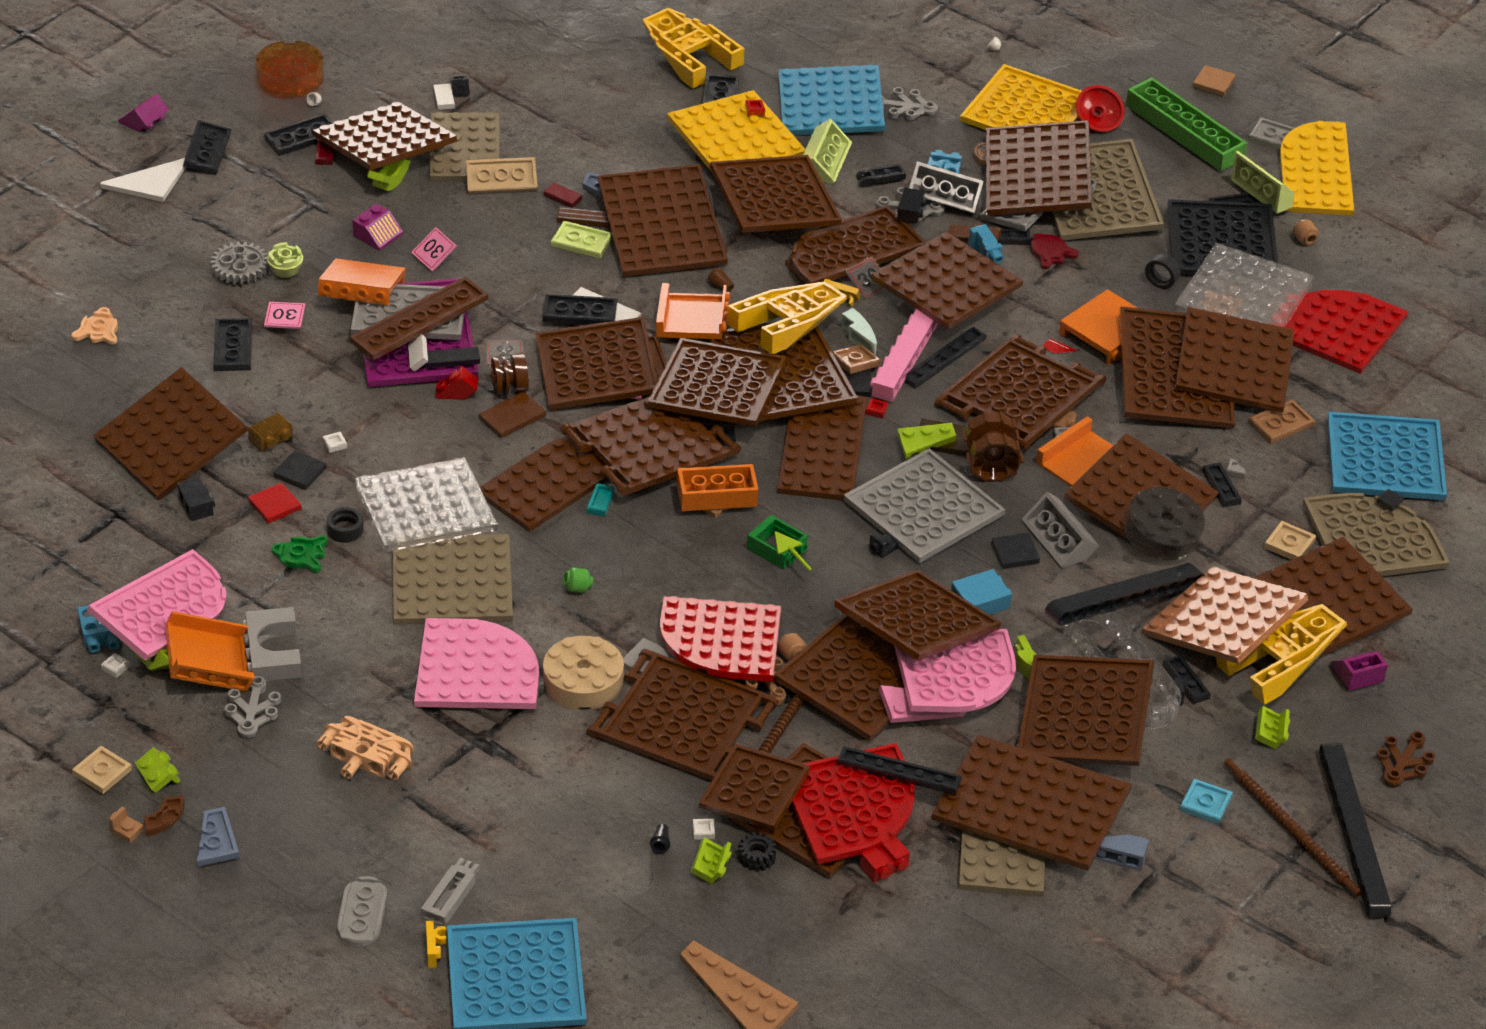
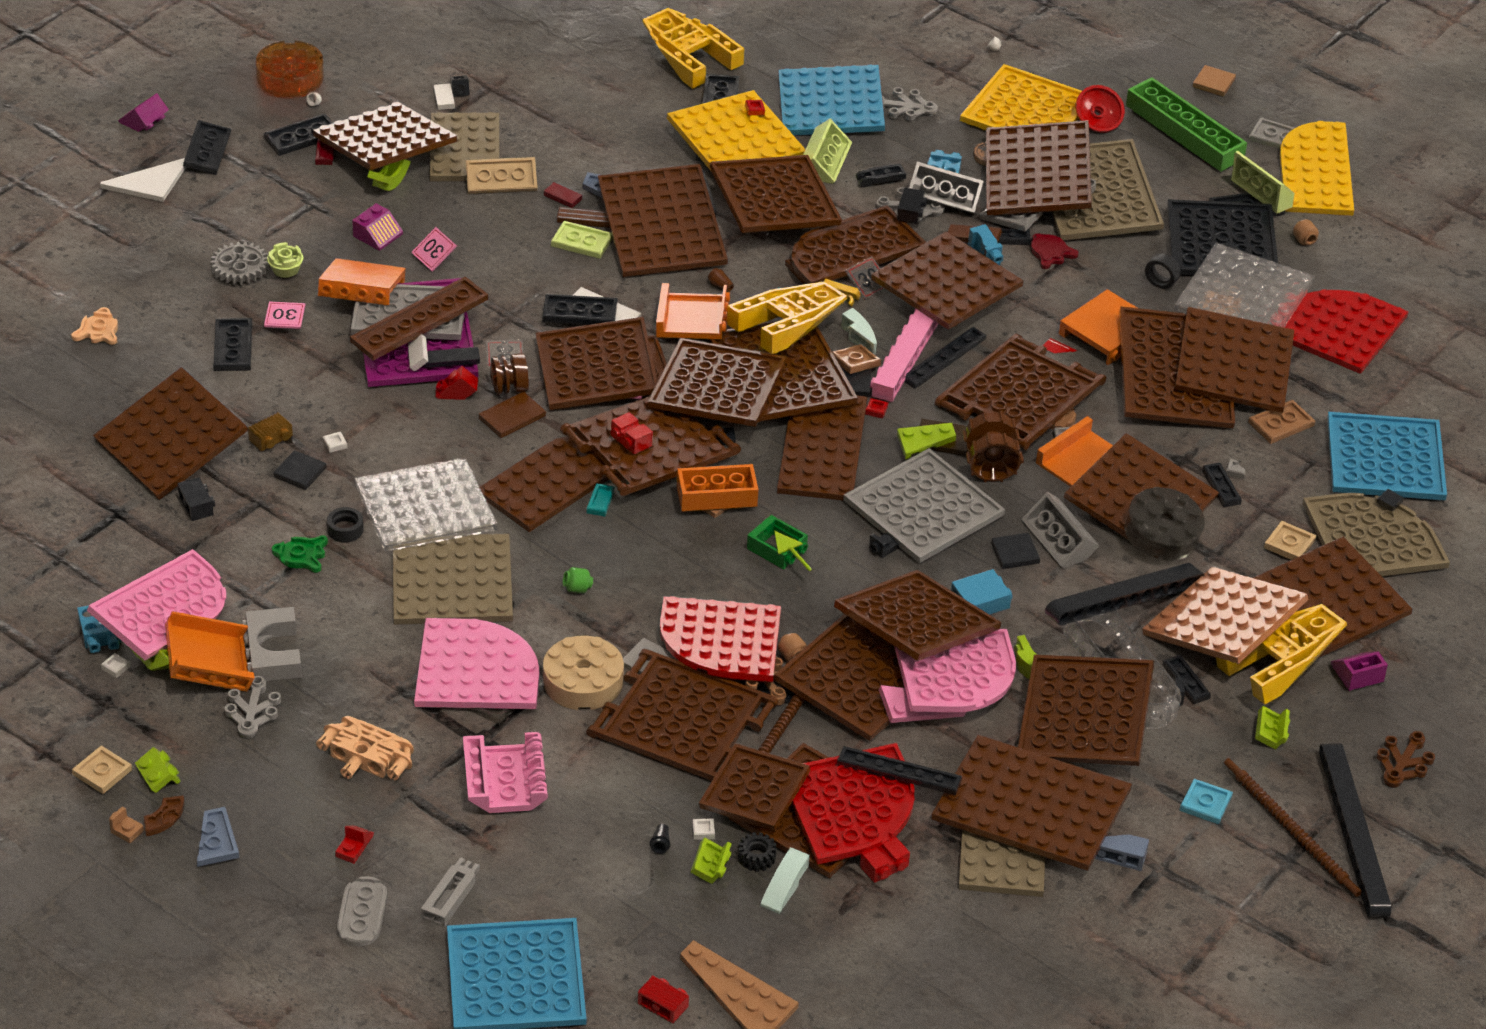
(274, 503): red tile -> none
(353, 844): none -> red slope
(433, 937): yellow plate -> none
(505, 775): none -> bright pink slope
(630, 433): none -> red brick
(663, 999): none -> red brick
(785, 880): none -> light aqua slope

